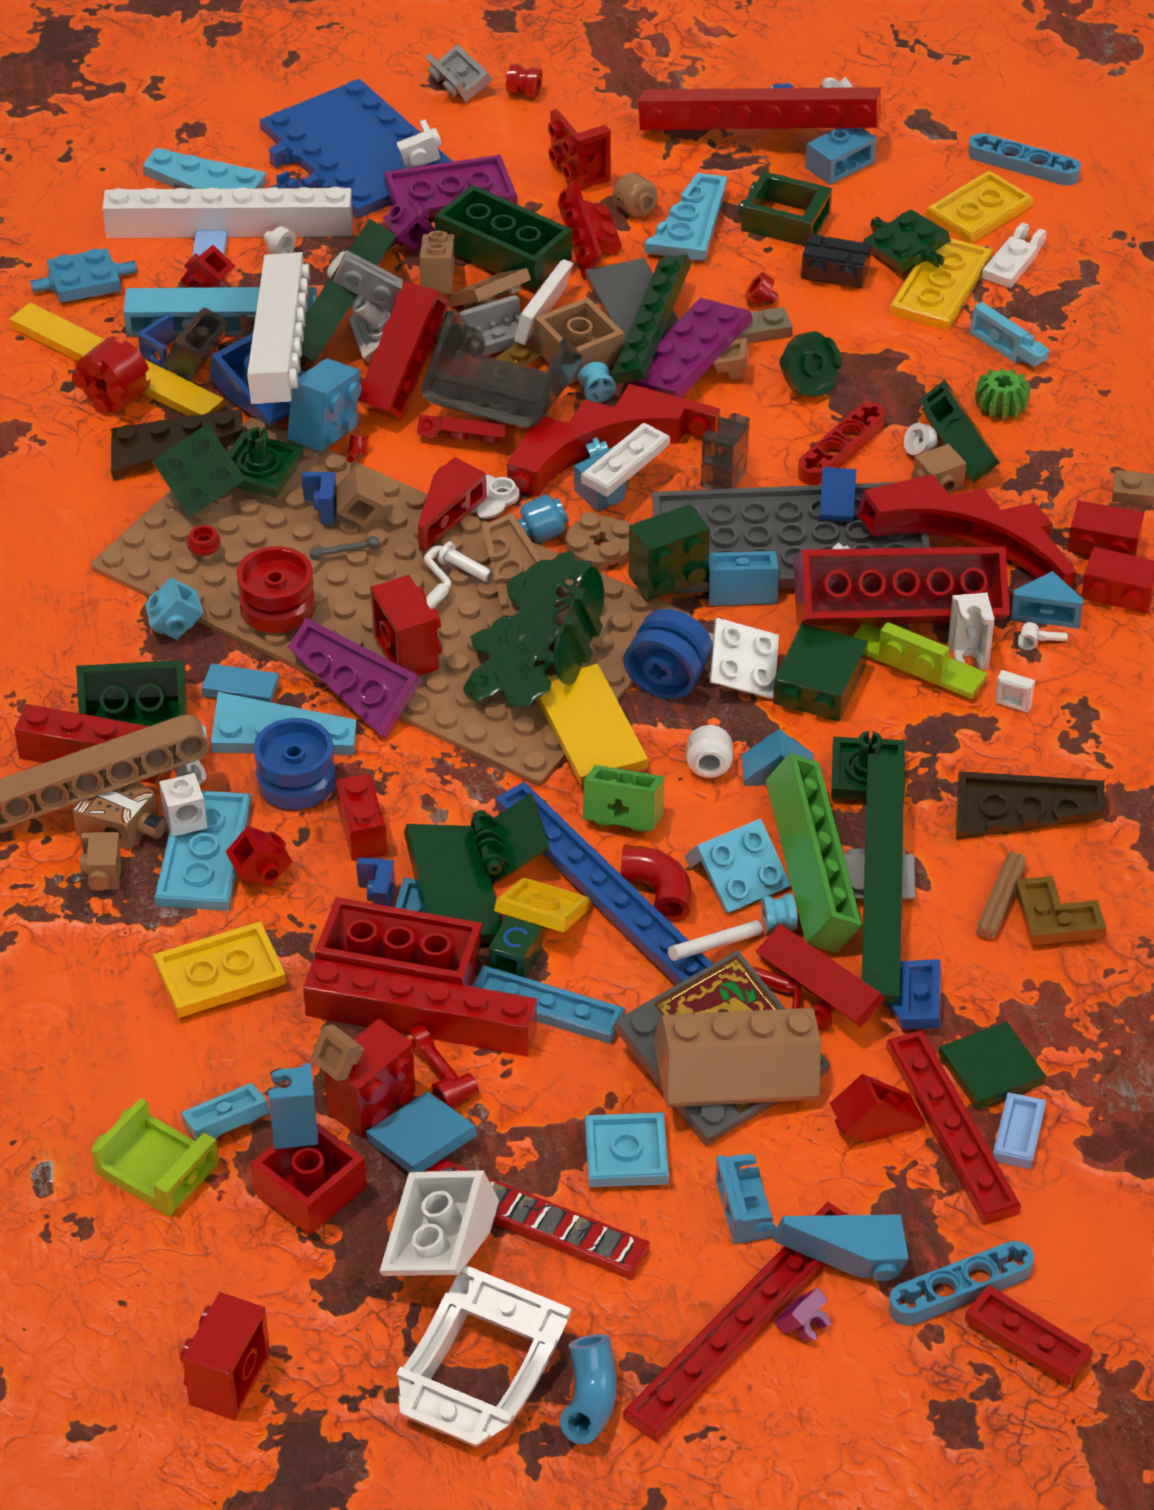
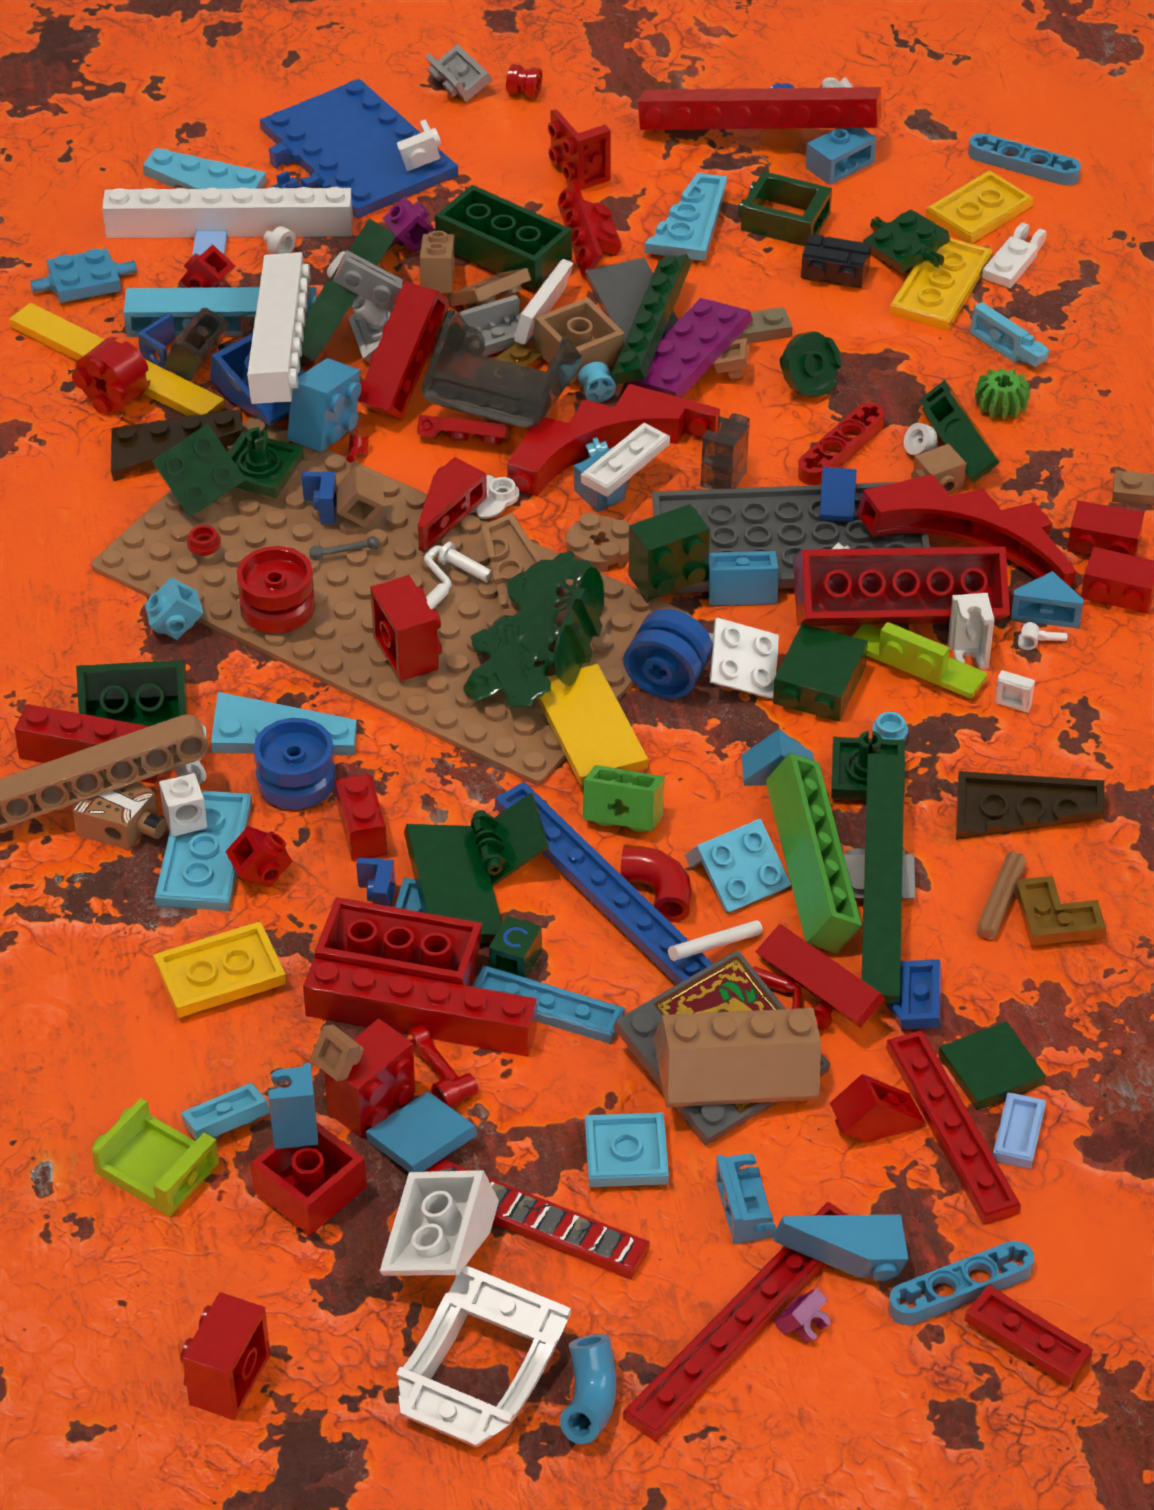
(101, 860): medium nougat brick -> none
(240, 682): dark azure tile -> none
(359, 676): magenta wing -> none
(441, 183): magenta tile -> none
(542, 904): yellow tile -> none
(543, 518): dark azure head -> none
(635, 194): medium nougat head -> none
(709, 751): white head -> none
(761, 290): red tile -> none
(779, 911): medium azure wheel -> none
(891, 726): none -> medium azure plate

